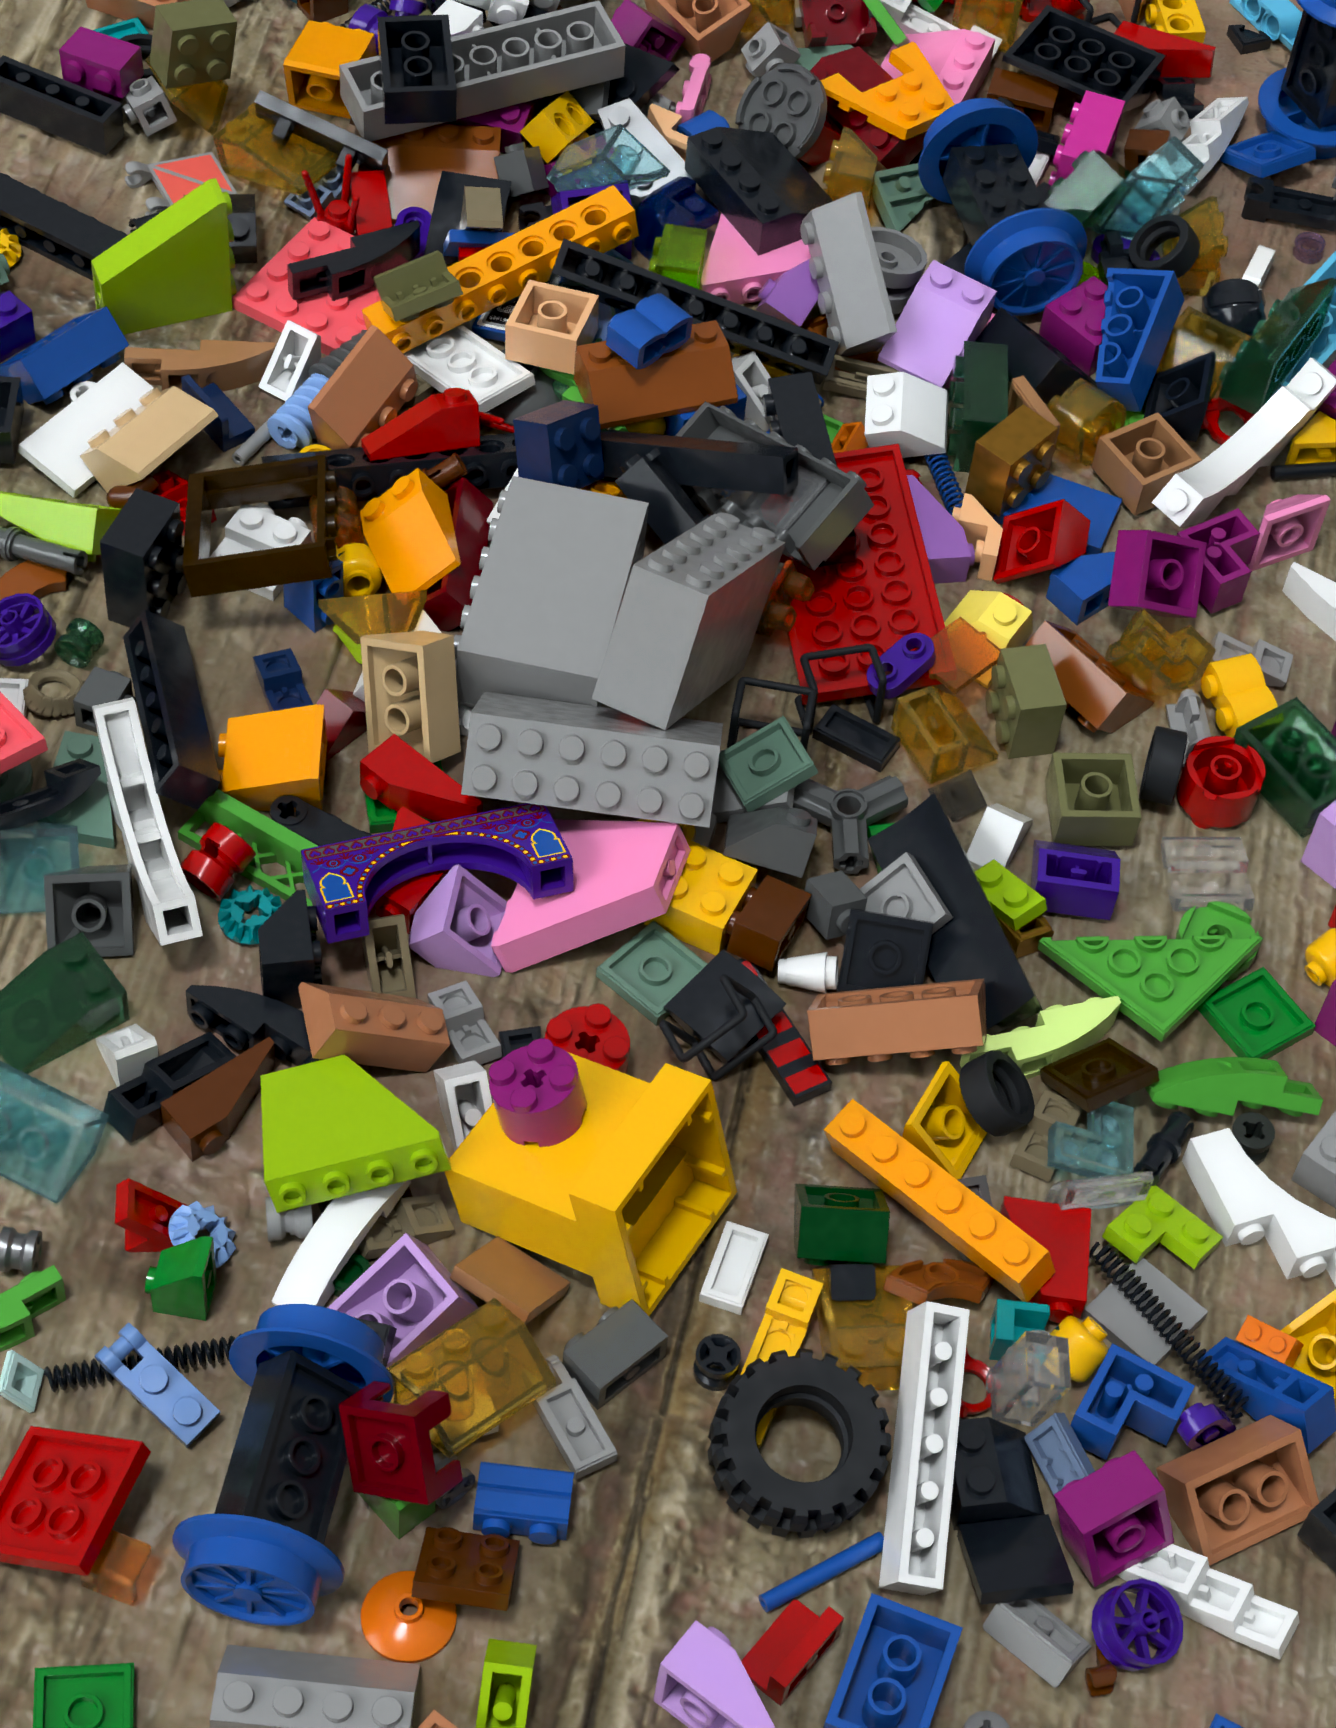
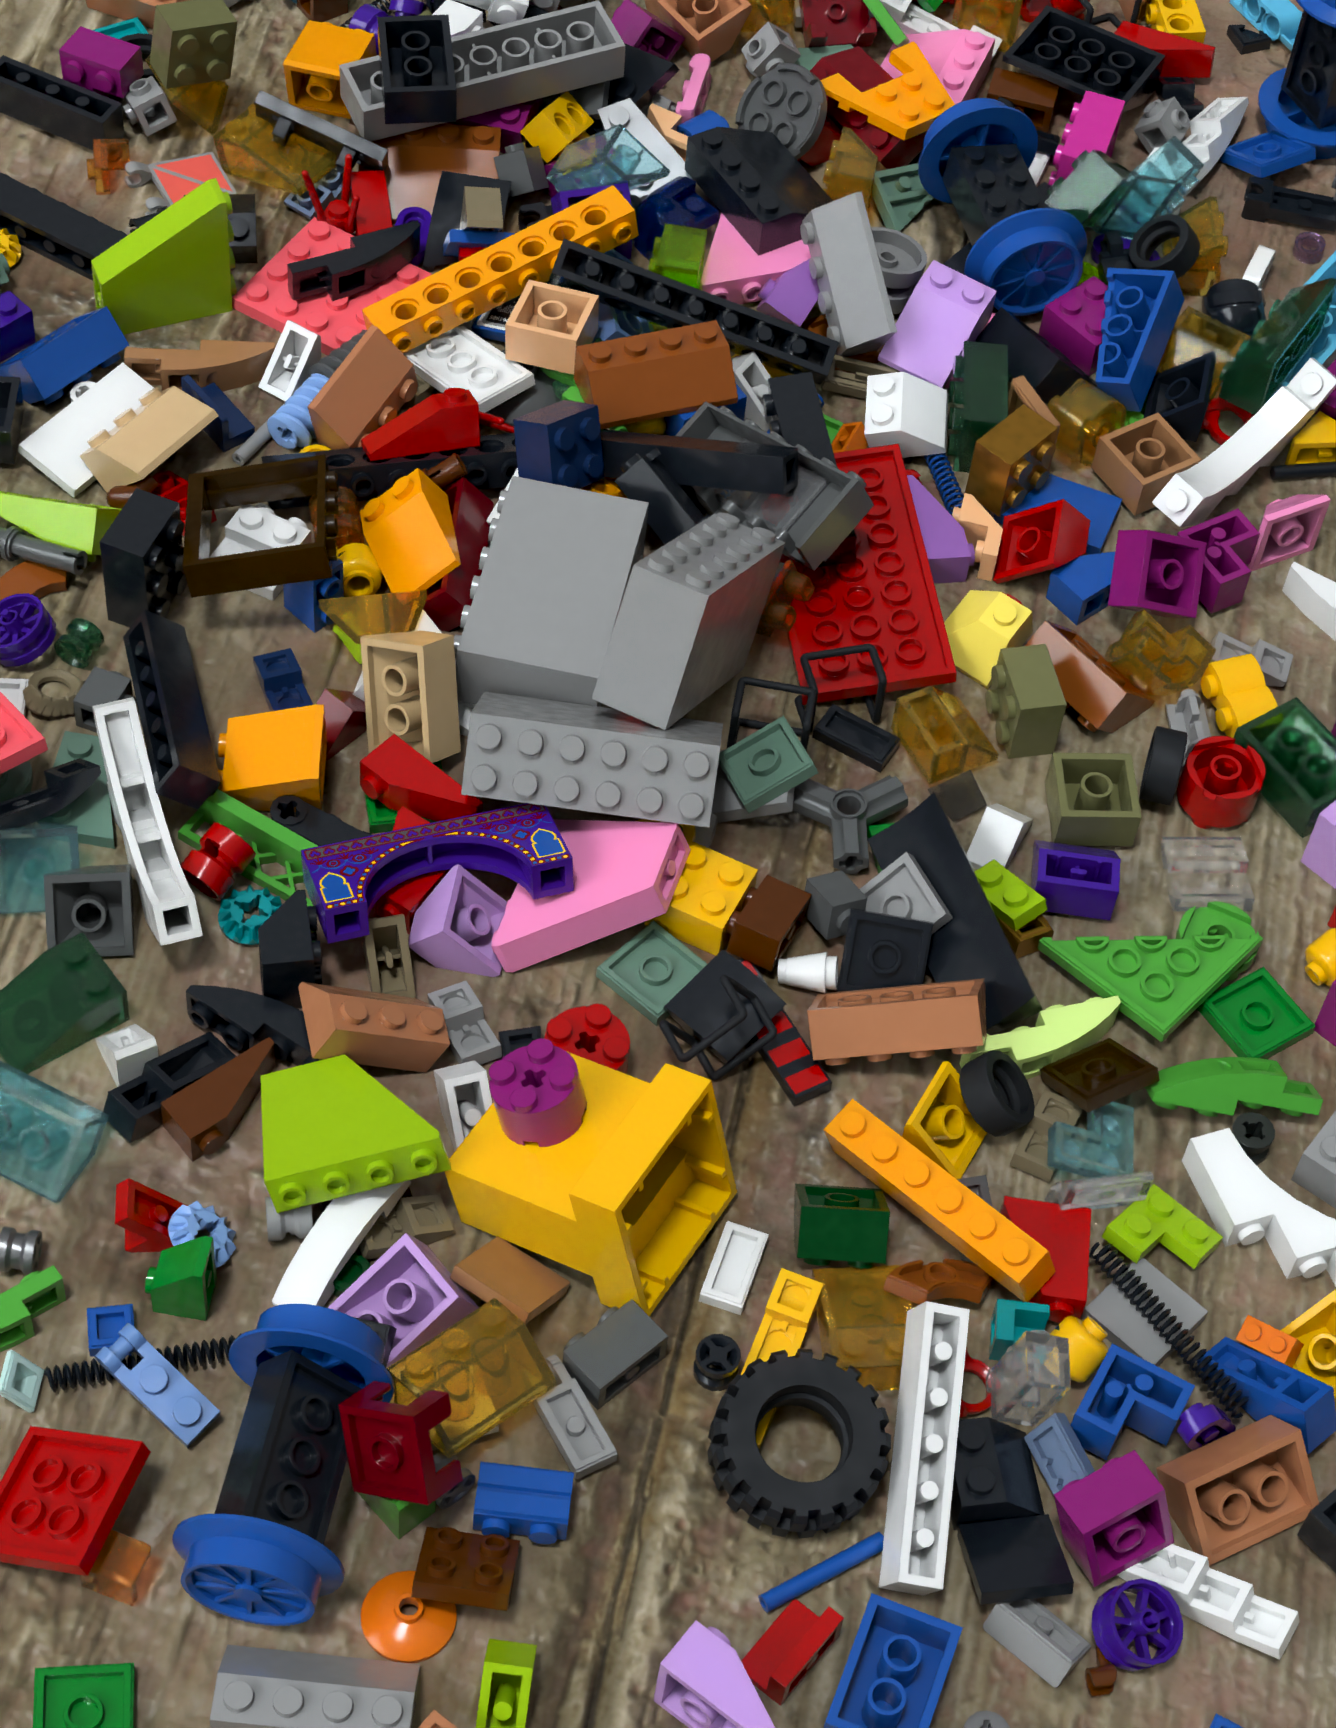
(105, 1324): none -> blue tile
(108, 155): none -> clear orange bracket
(417, 287): olive bracket -> none
(648, 330): blue brick -> none
(772, 838): dark grey slope -> none
(851, 1281): black slope -> none
(904, 664): dark purple plate -> none
(961, 655): clear orange piece -> none
(1142, 144): reddish brown panel -> none
(1165, 1145): black pin -> none

